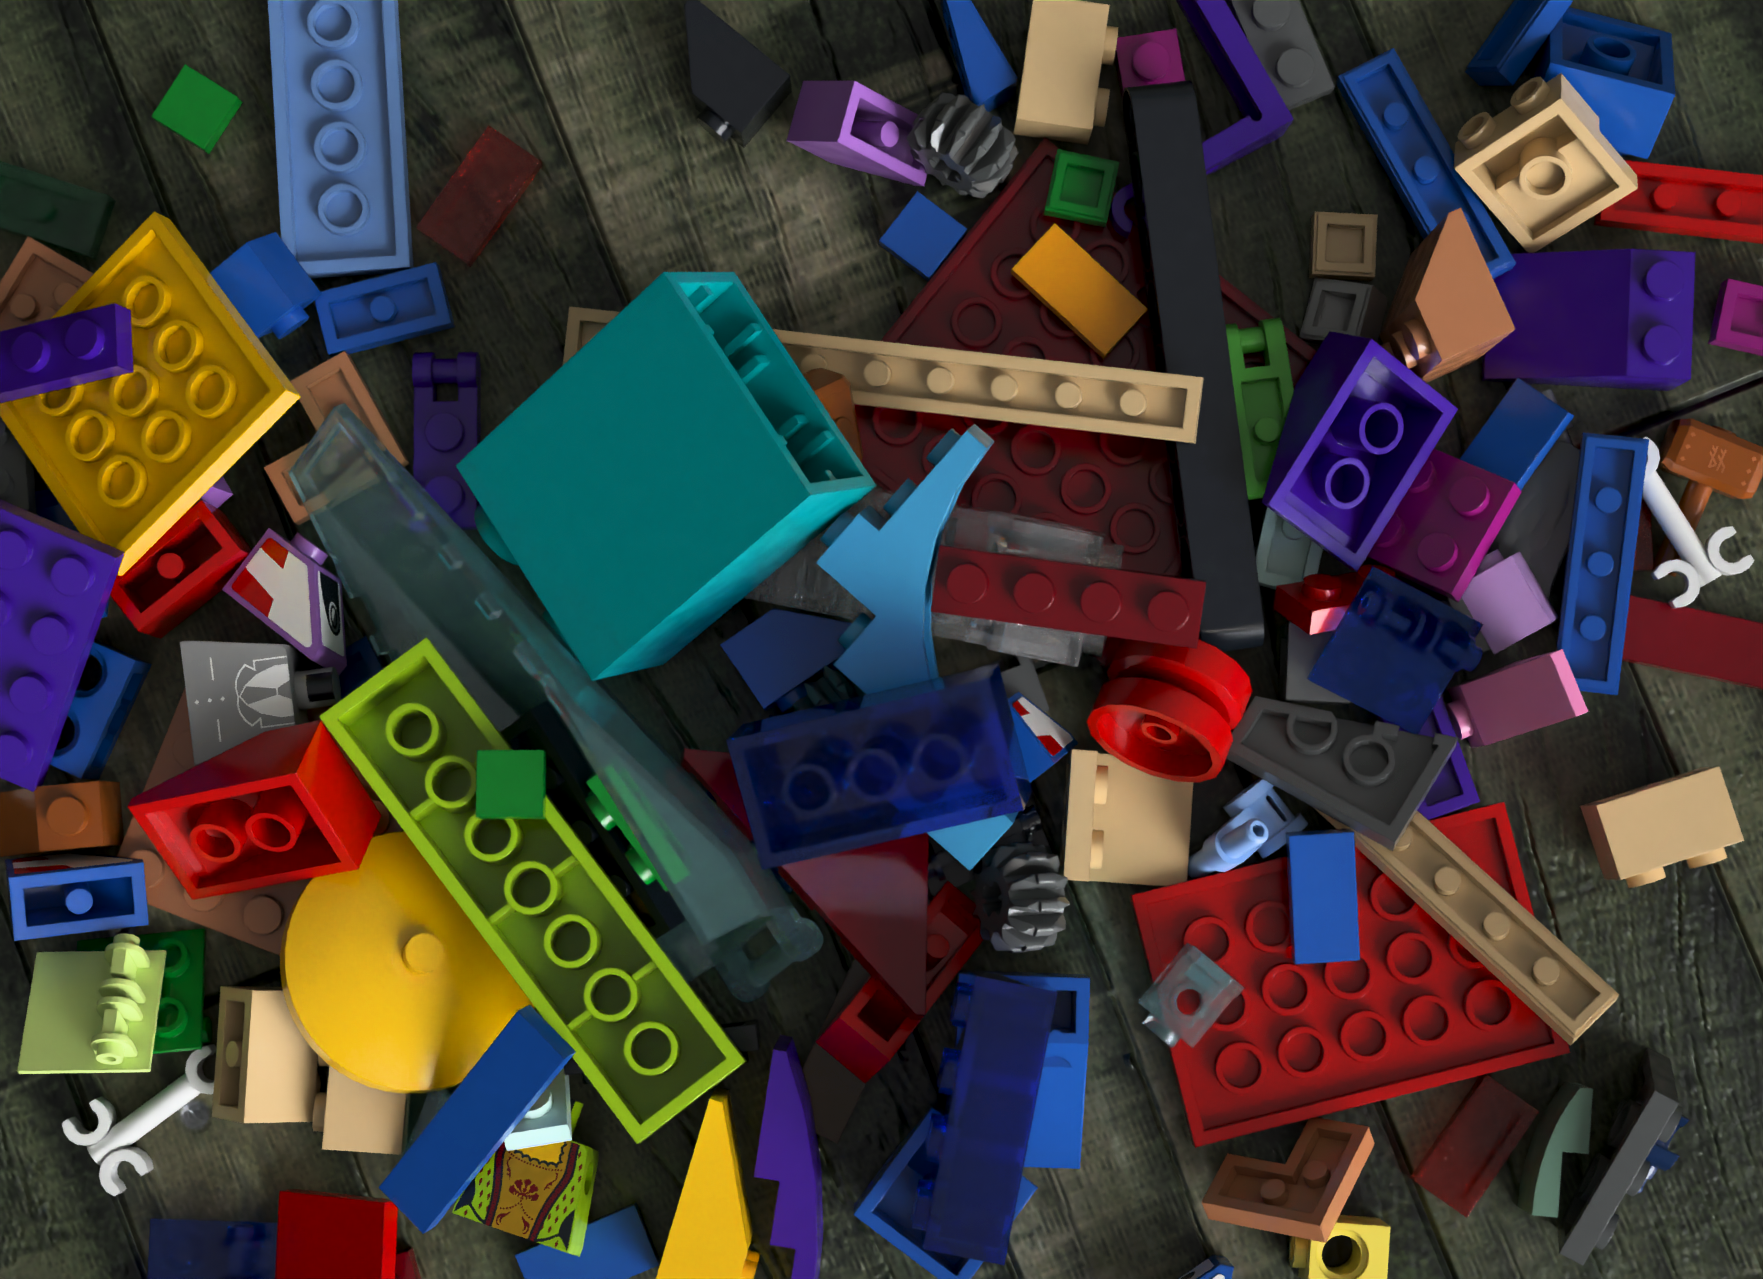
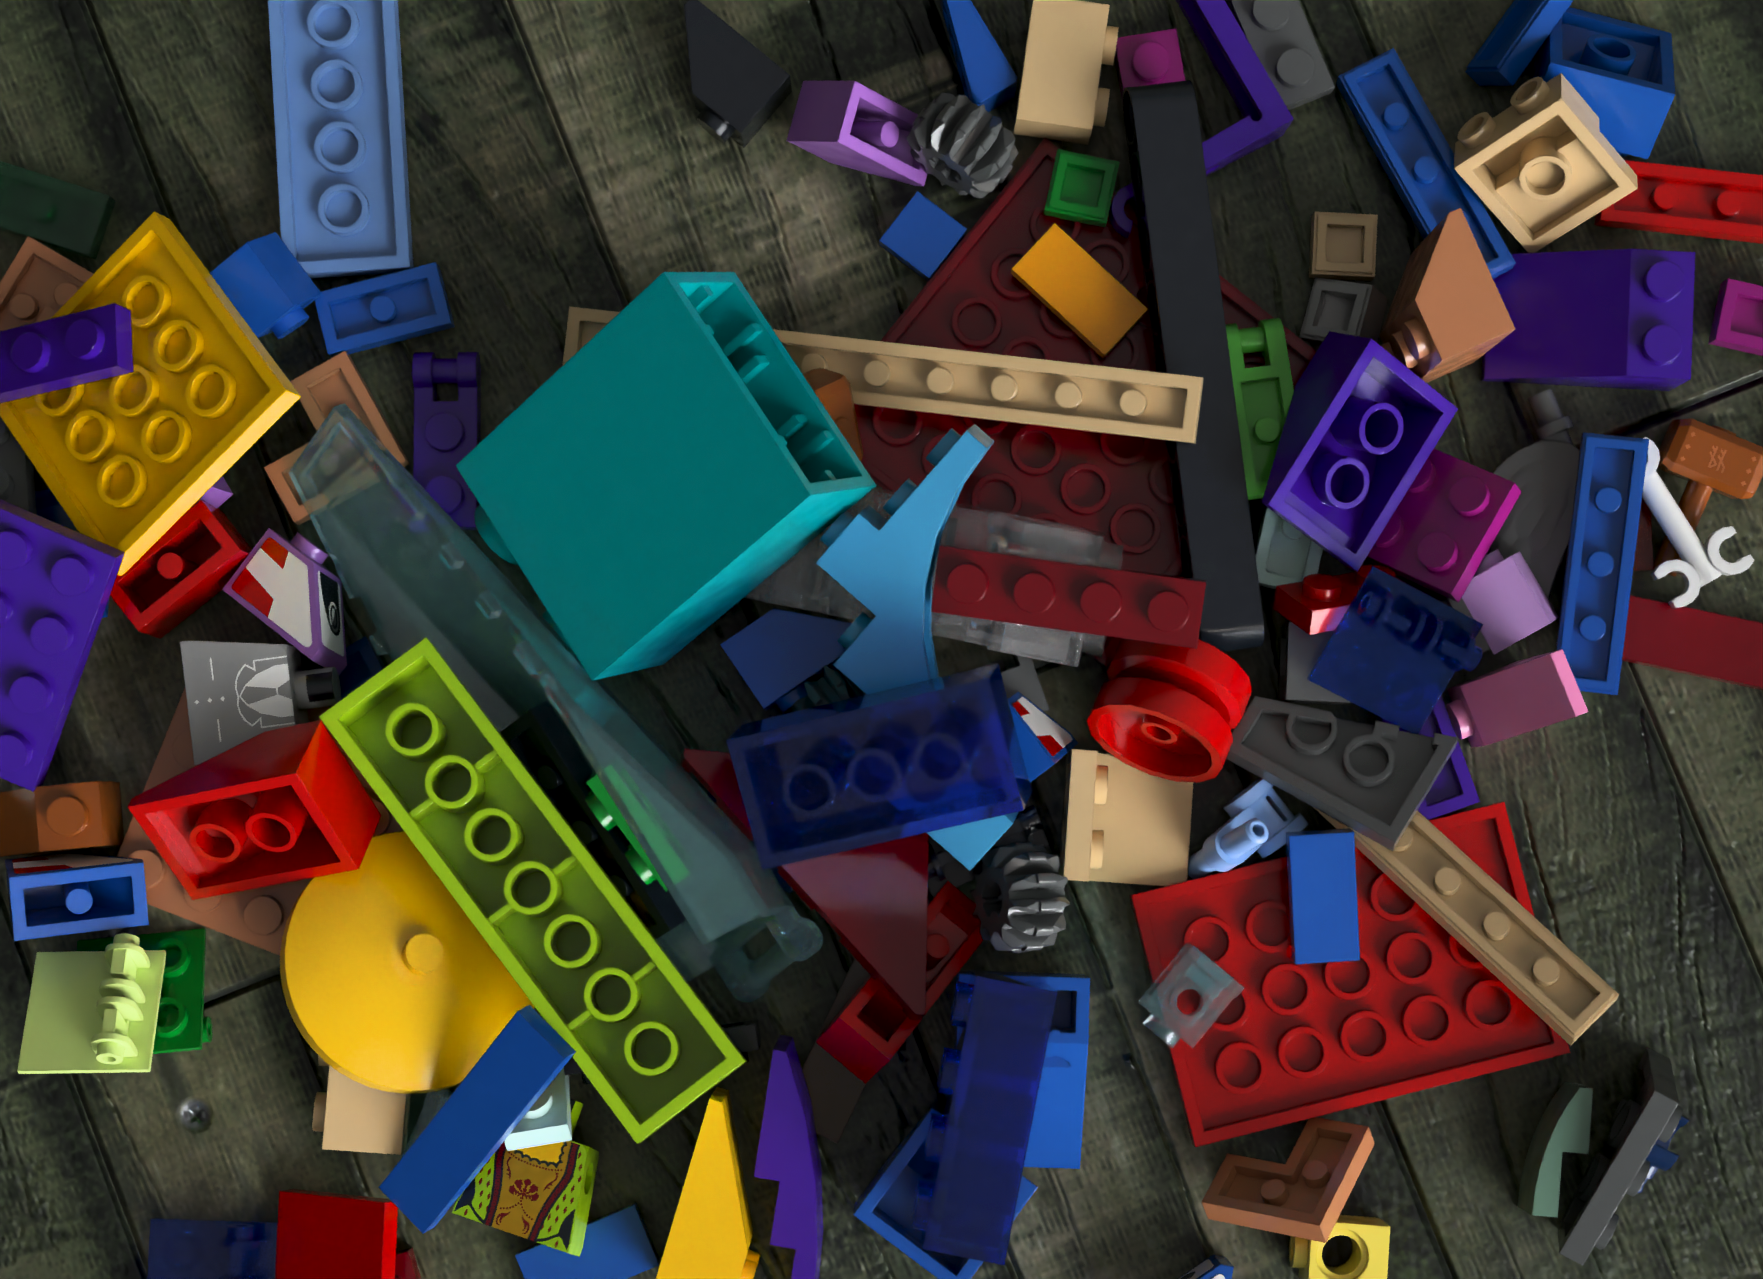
(101, 712): blue brick -> none
(112, 1141): white bar -> none
(196, 109): green tile -> none
(262, 1060): tan brick -> none
(479, 196): clear red tile -> none
(511, 784): green tile -> none
(1474, 1144): clear red tile -> none
(1518, 434): blue tile -> none
(1661, 825): tan brick -> none

